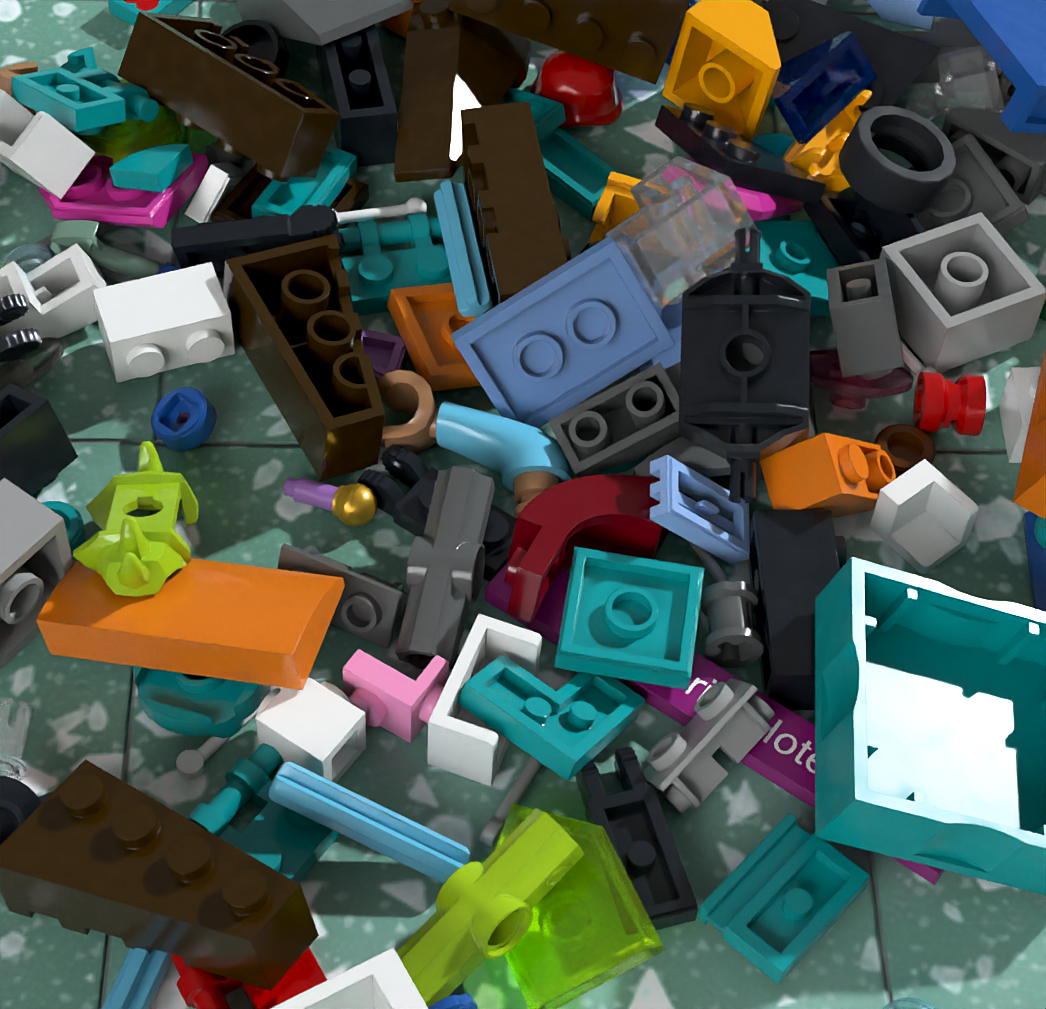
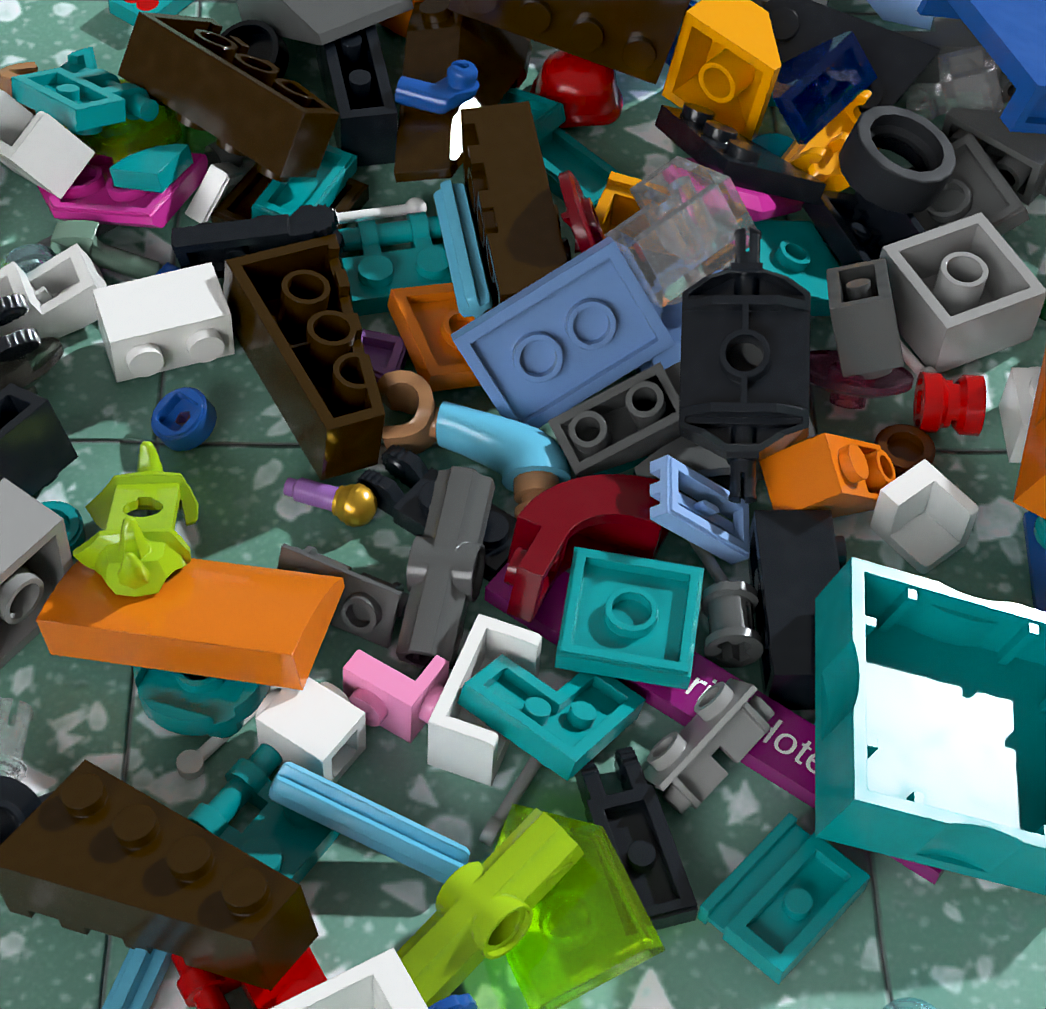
(443, 95): none -> blue arm
(580, 213): none -> dark red wheel

